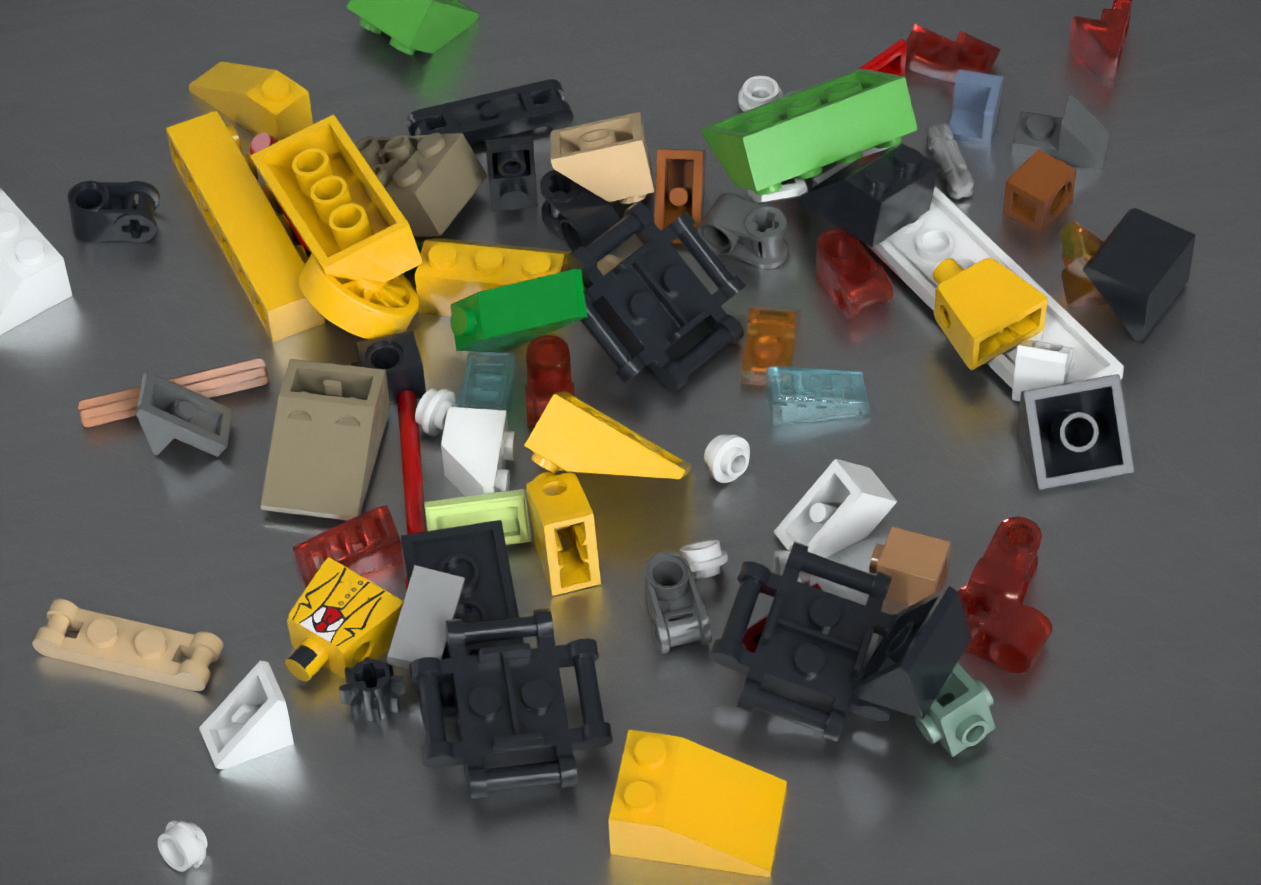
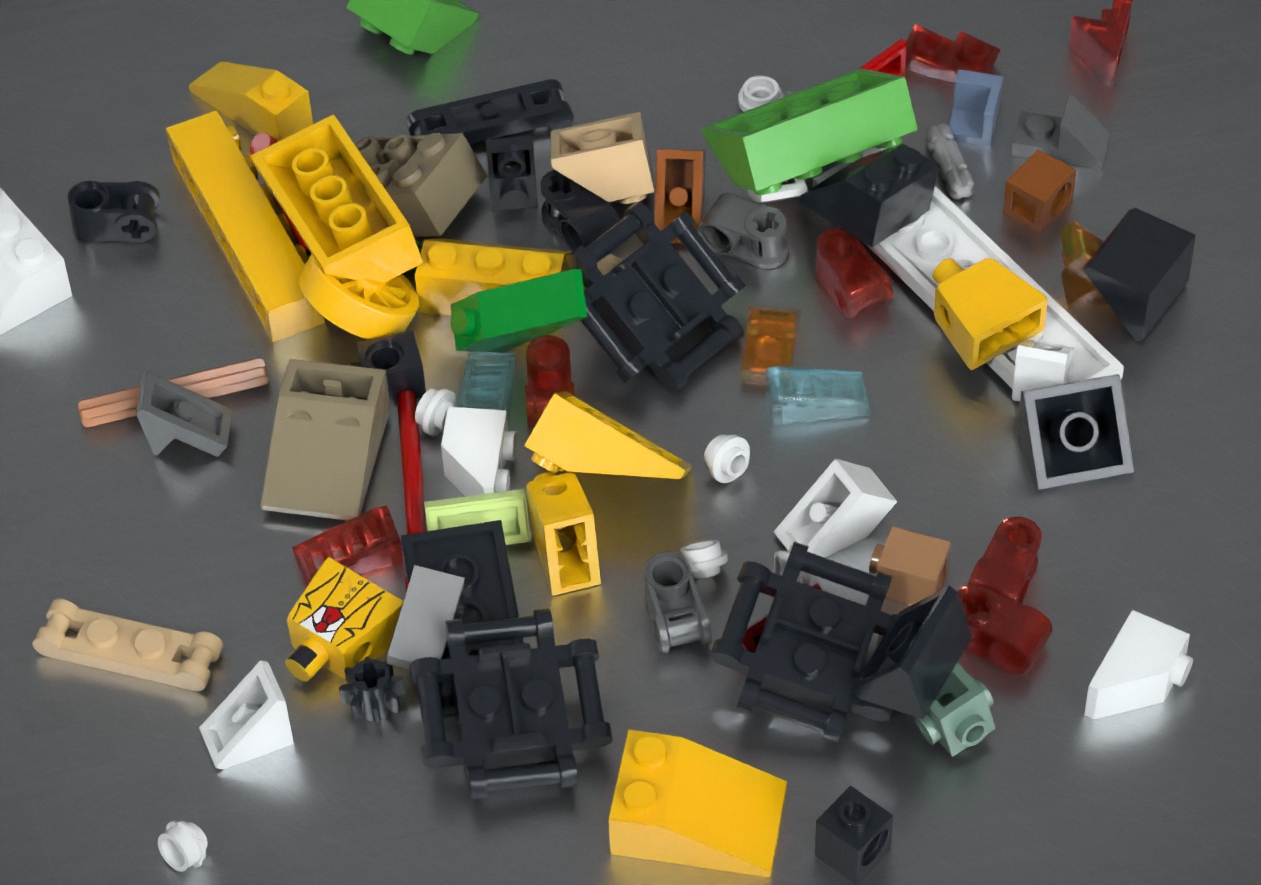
(853, 835): none -> black brick
(1139, 667): none -> white slope

